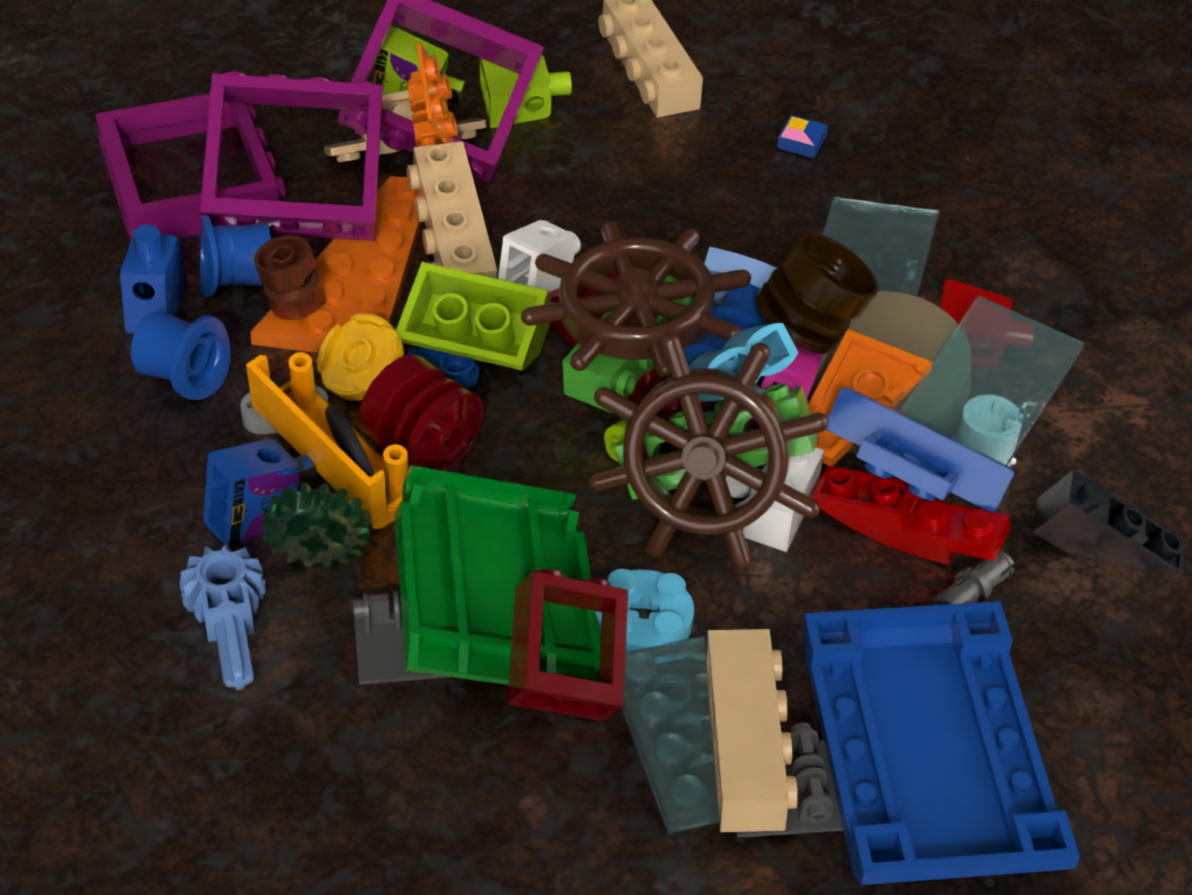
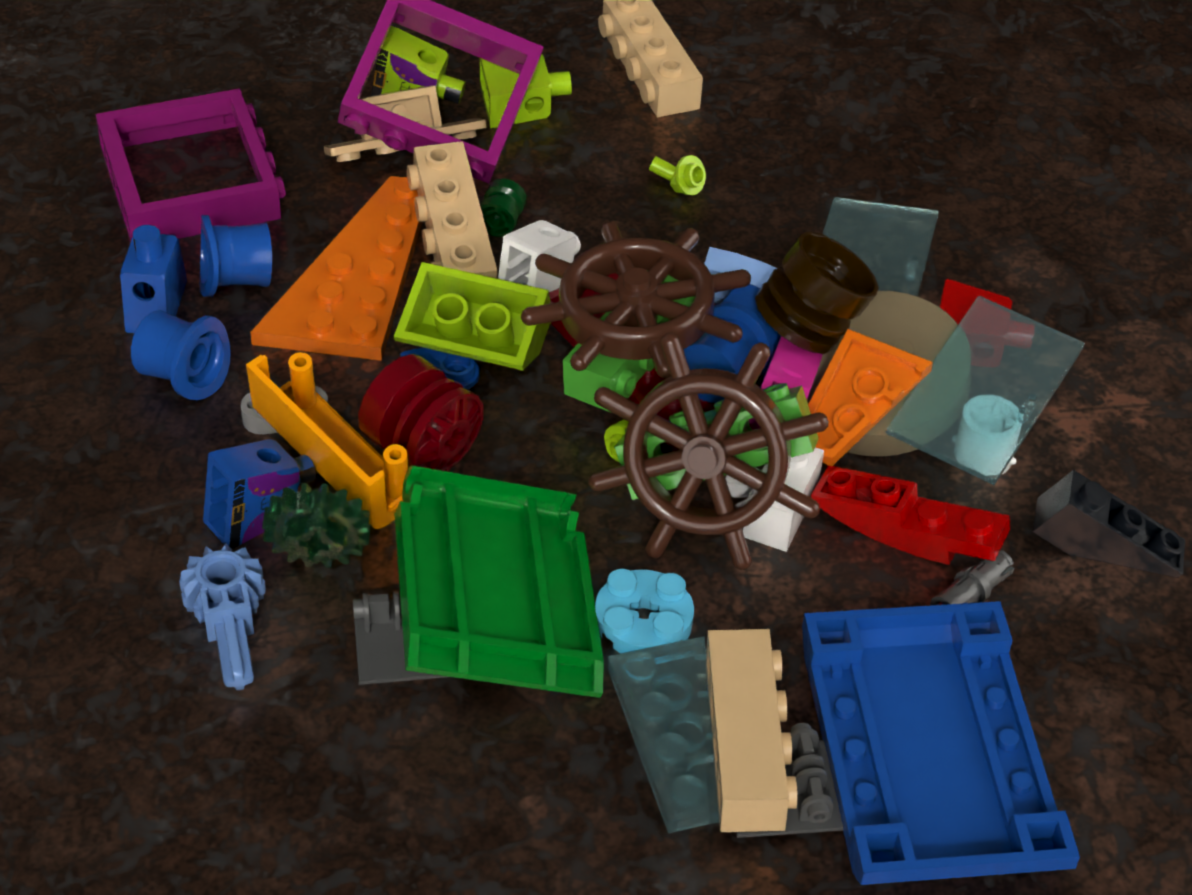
(283, 216): magenta window -> none
(289, 277): copper wheel -> none
(347, 439): black tyre -> none
(357, 354): yellow tile -> none
(428, 100): orange hinge -> none
(502, 206): none -> dark green wheel
(557, 692): dark red window -> none
(684, 178): none -> lime plate
(738, 347): medium azure brick -> none
(802, 136): tile -> none
(917, 453): bracket -> none

